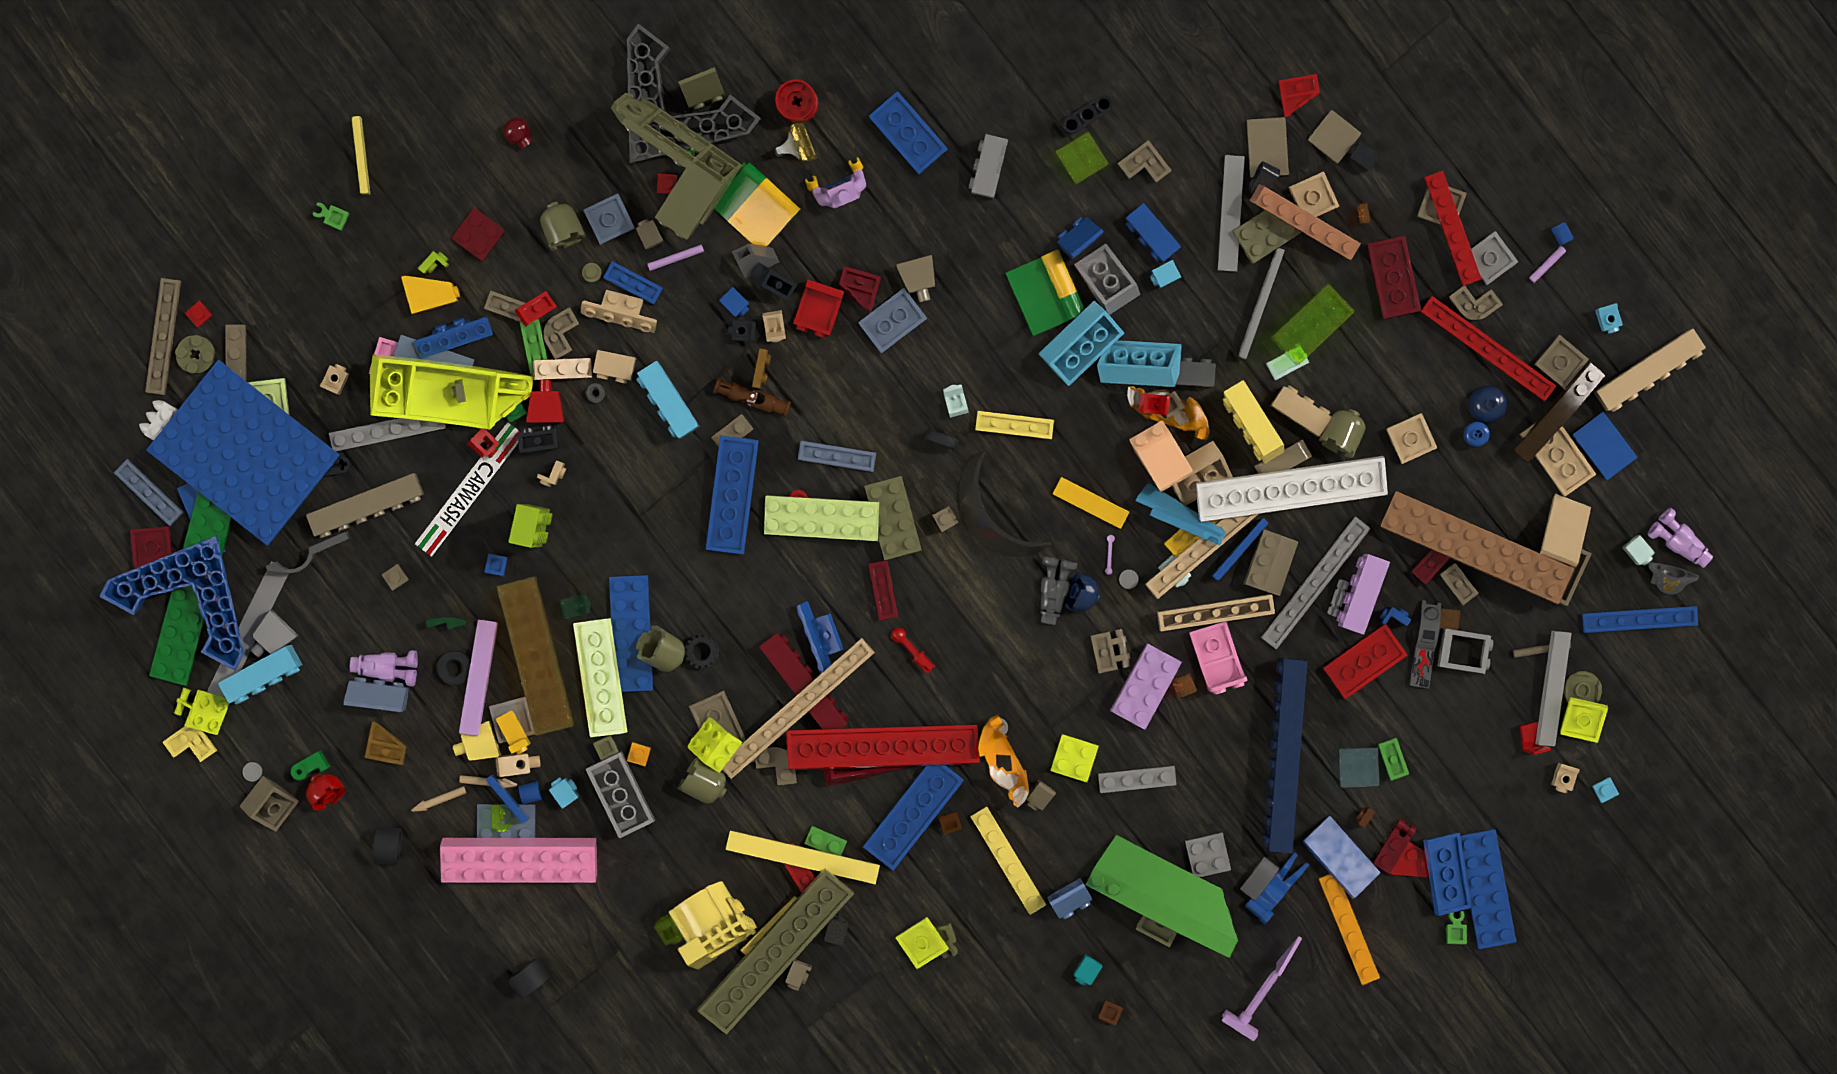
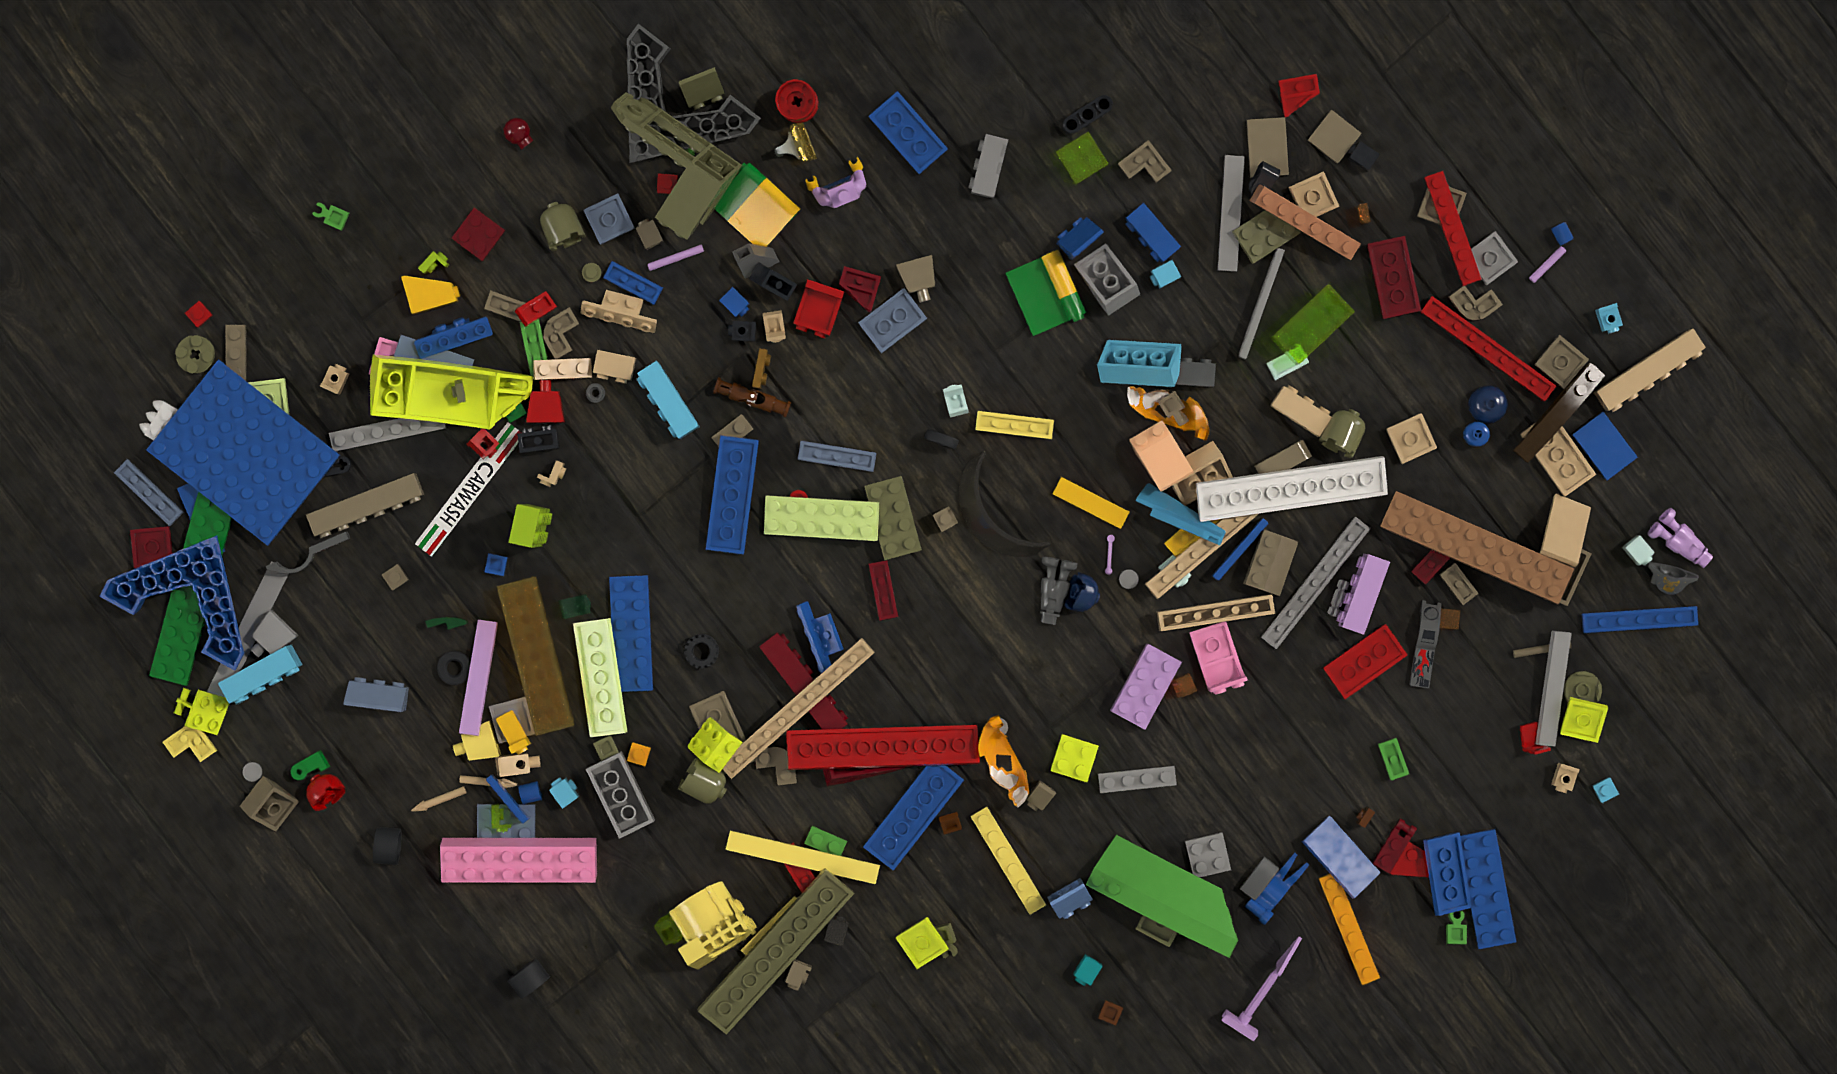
(163, 336): dark tan tile -> none
(360, 155): light yellow tile -> none
(383, 666): lavender piece -> none
(384, 746): pearl gold wing -> none
(660, 649): olive cylinder -> none
(899, 636): red pin -> none
(1081, 343): medium azure brick -> none
(1104, 651): dark tan plate -> none
(1154, 404): red bracket -> none
(1254, 422): light yellow brick -> none
(1286, 755): dark blue brick -> none
(1358, 767): clear light blue plate -> none
(1400, 615): blue bracket -> none
(1446, 645): light grey window -> none

